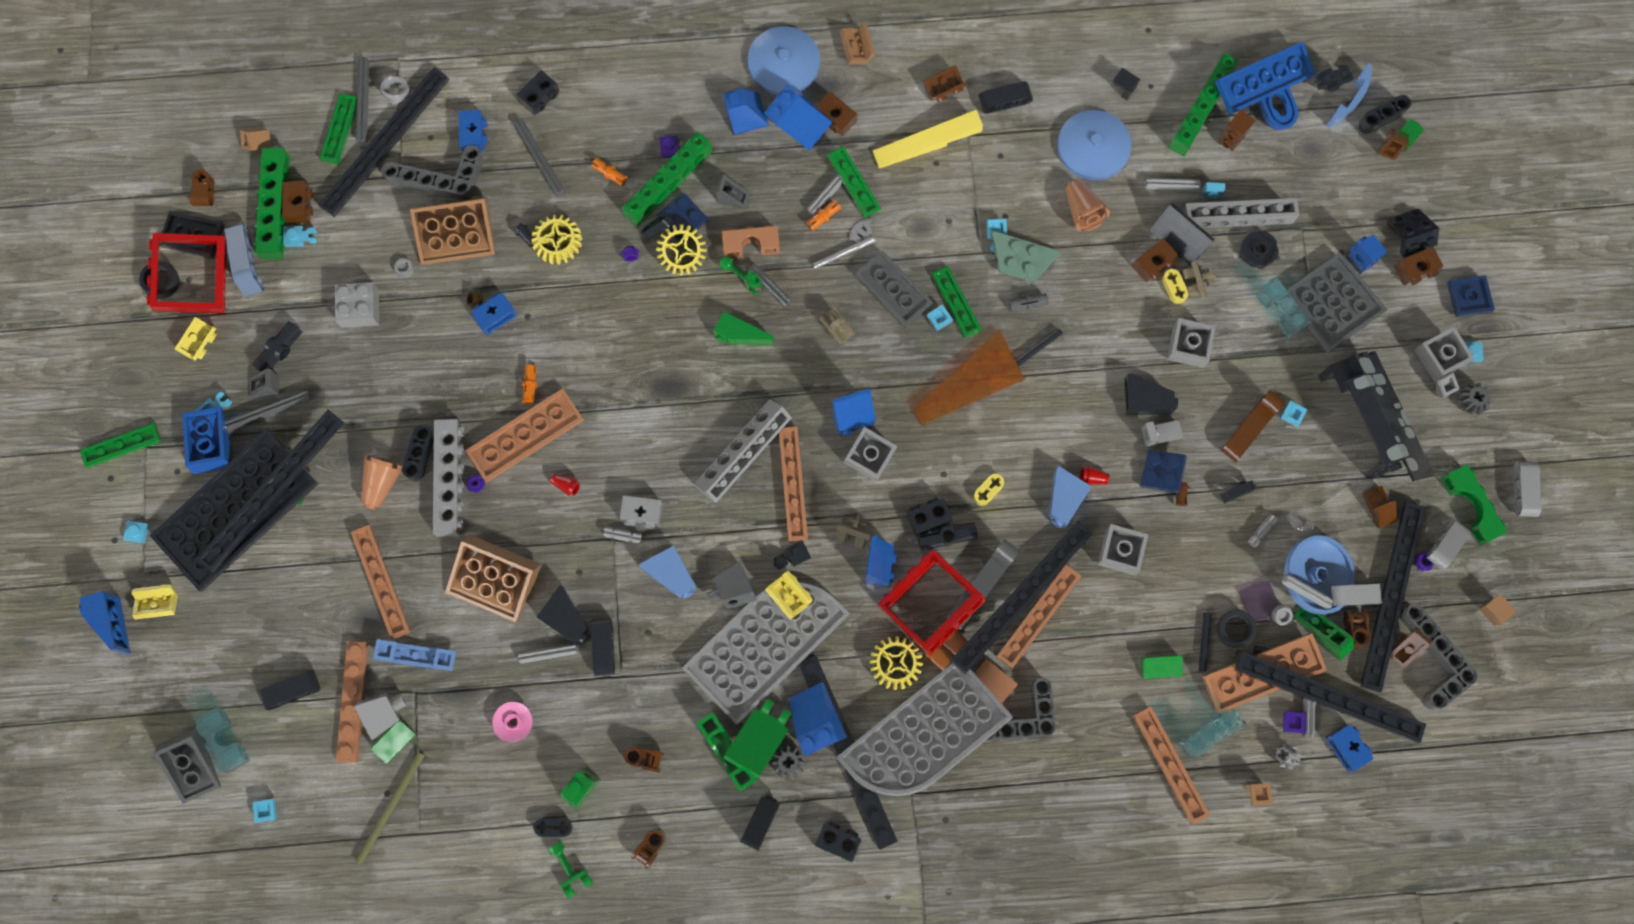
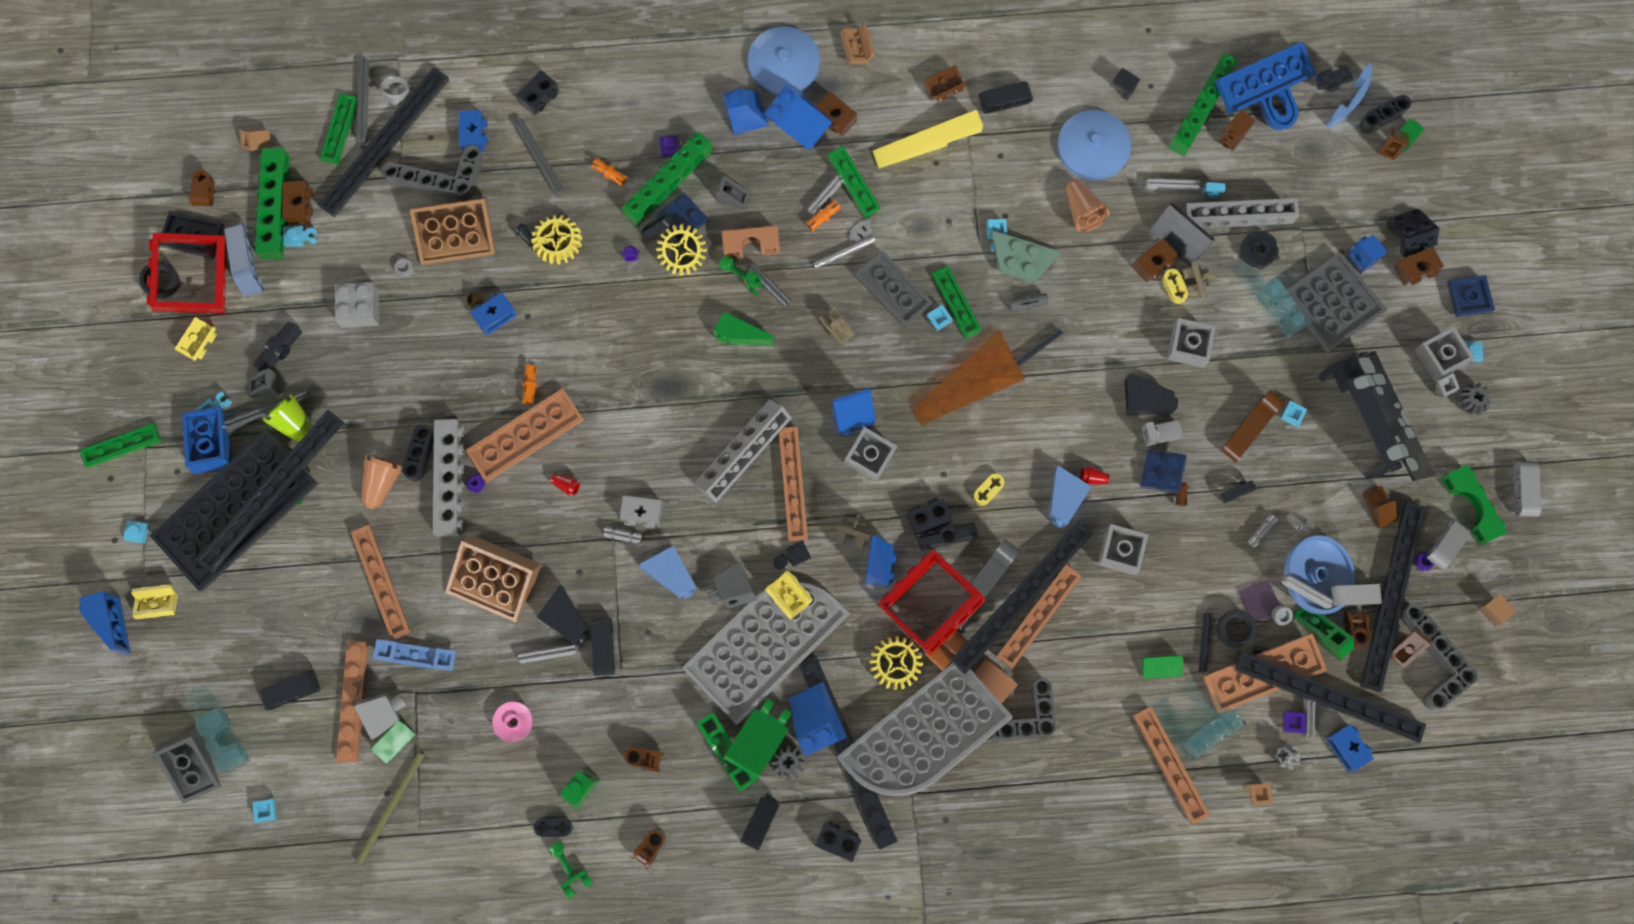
(289, 419): none -> lime cone

